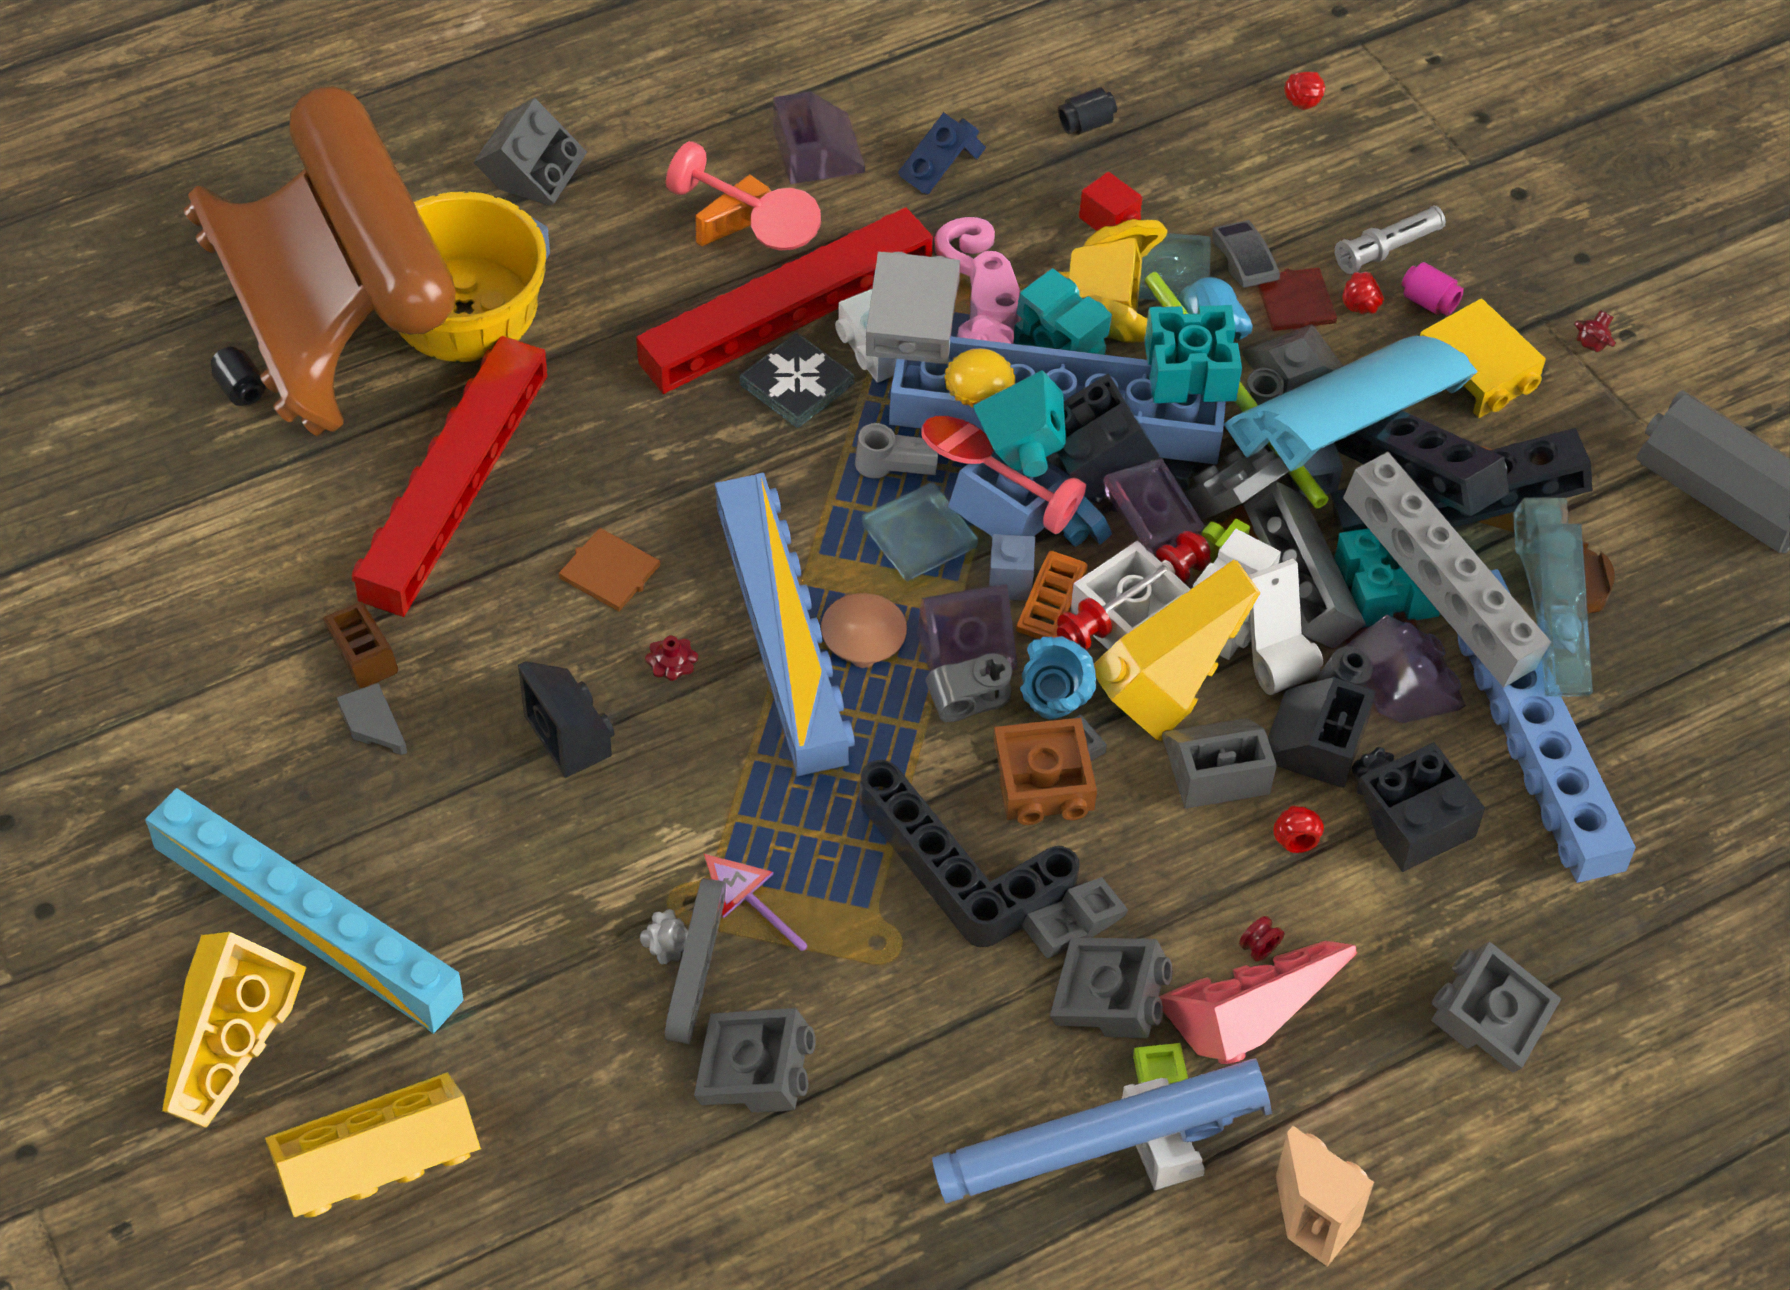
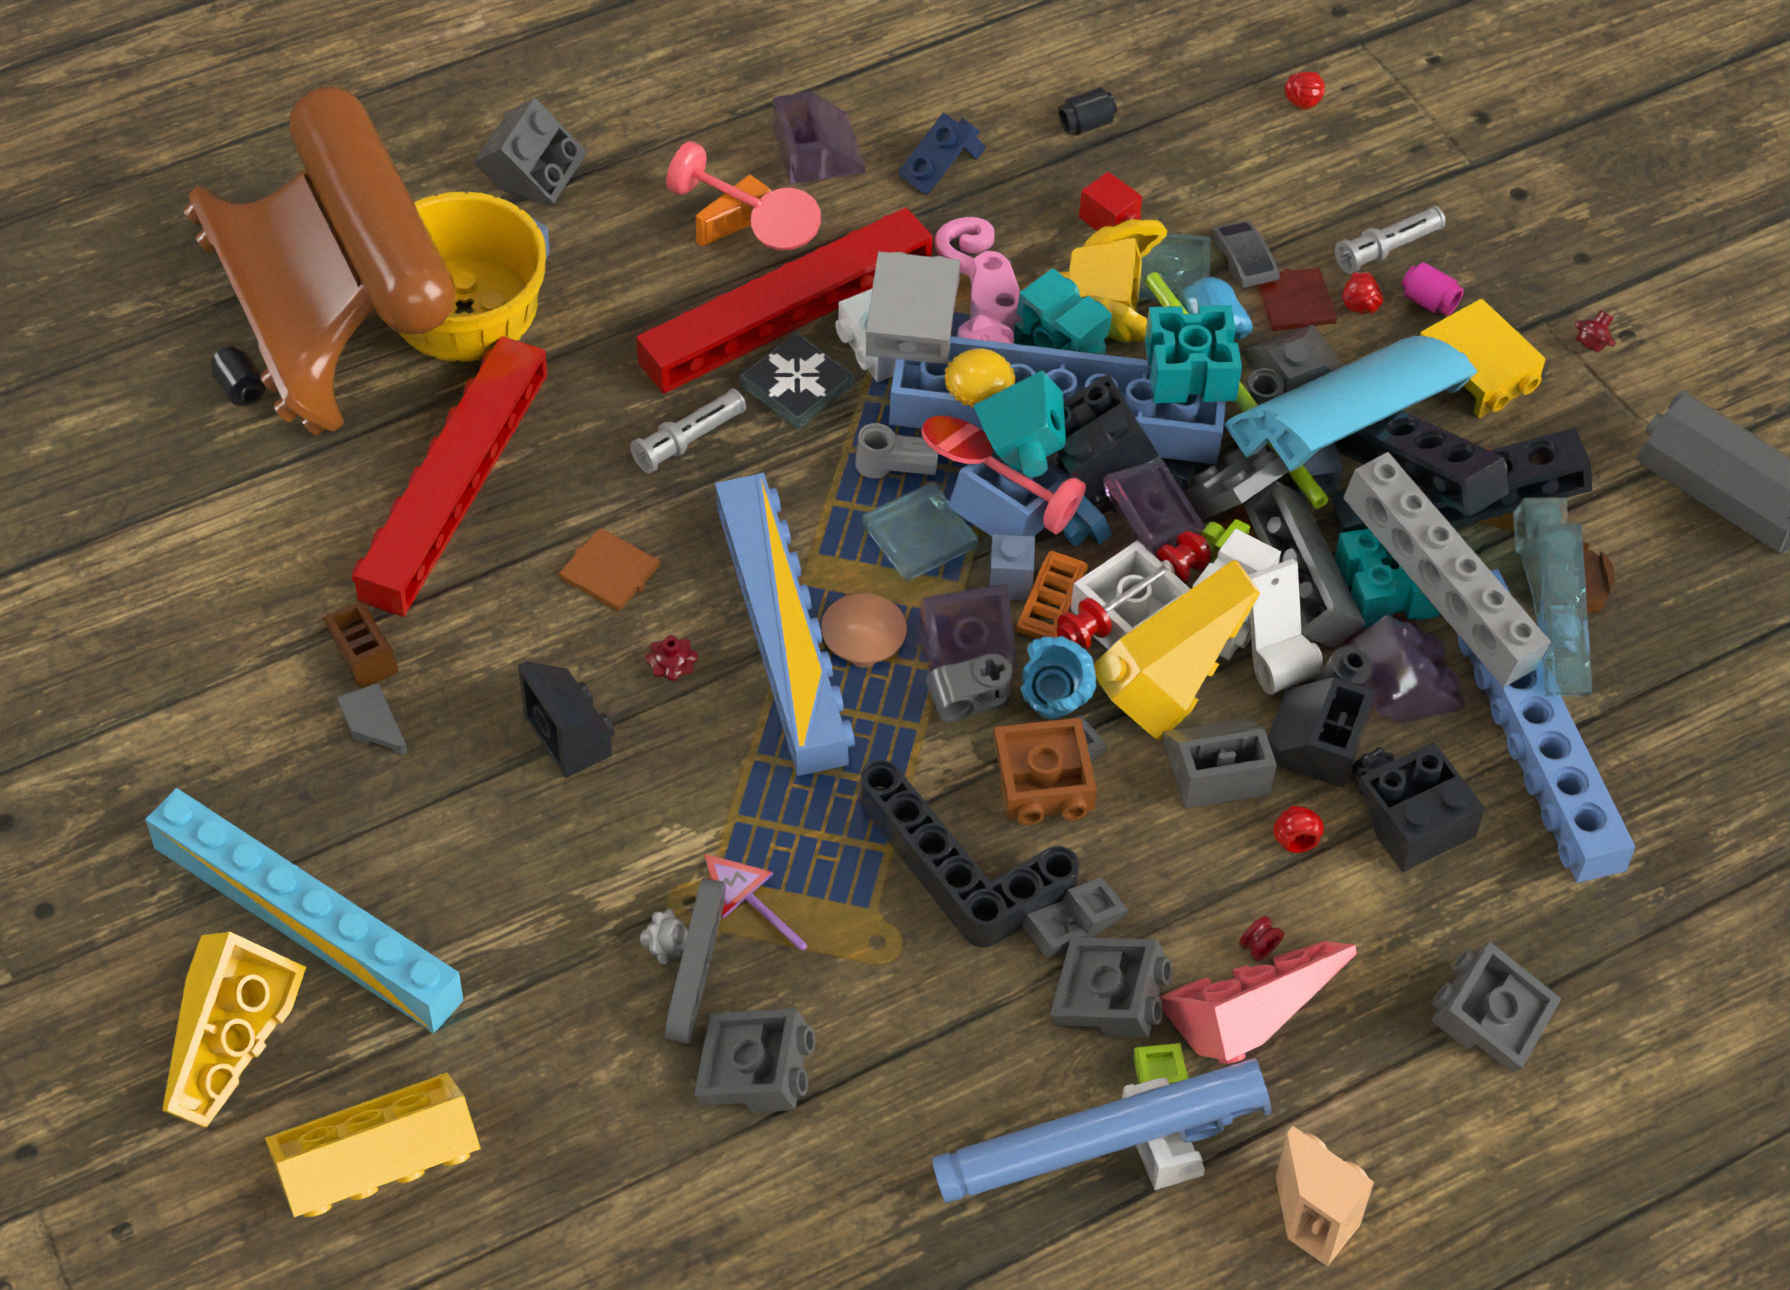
(674, 437): none -> light grey pin

